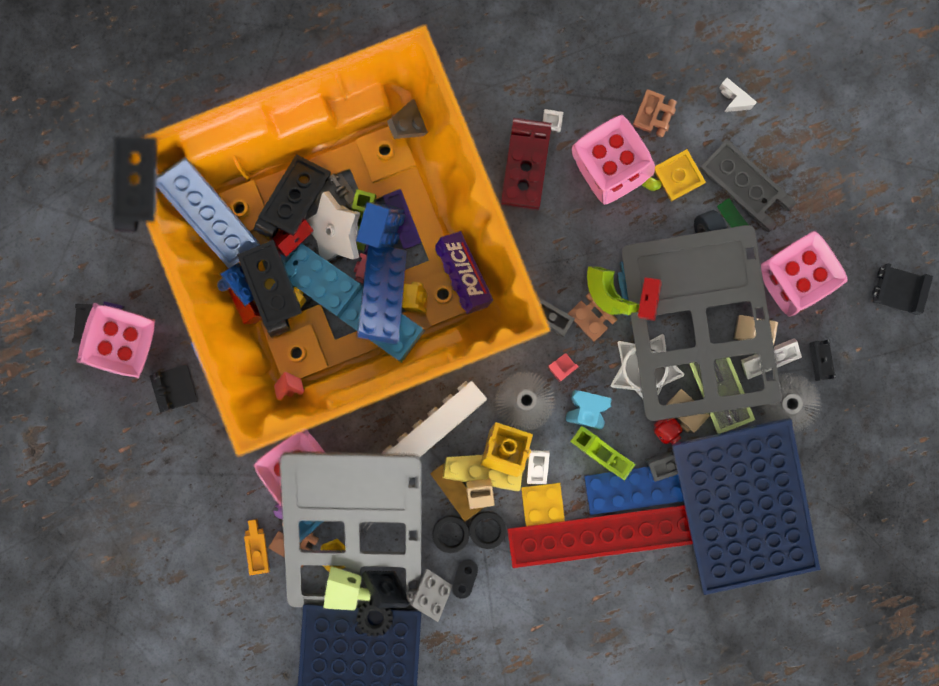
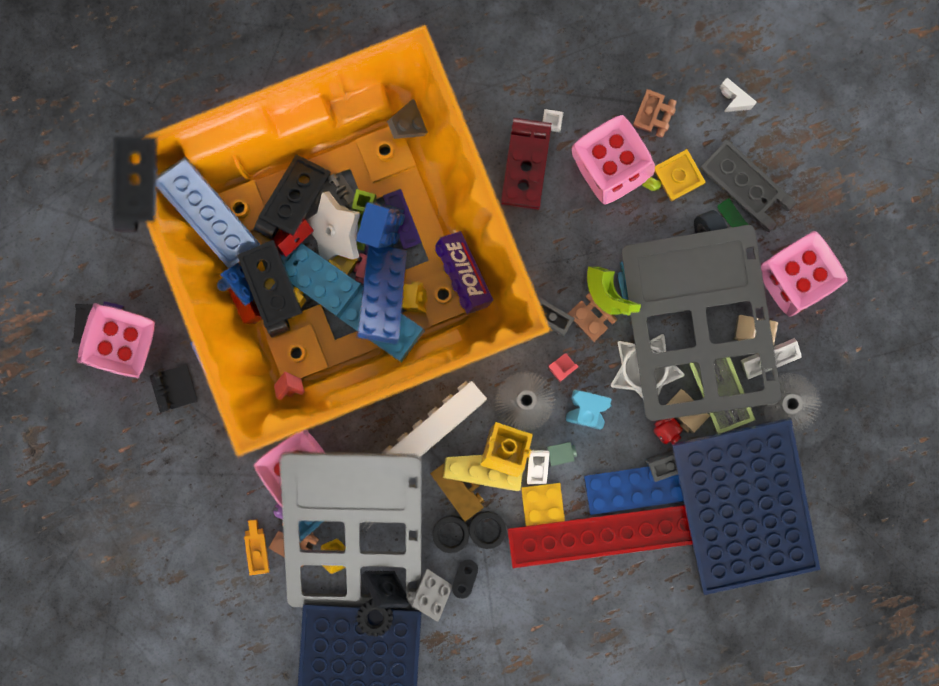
(344, 264): none -> yellow panel
(344, 590): yellowish green torso -> none
(480, 493): tan piece -> none
(561, 453): none -> sand green brick
(602, 453): lime arch -> none
(648, 308): red piece -> none
(822, 360): black hinge -> none
(901, 289): black panel -> none

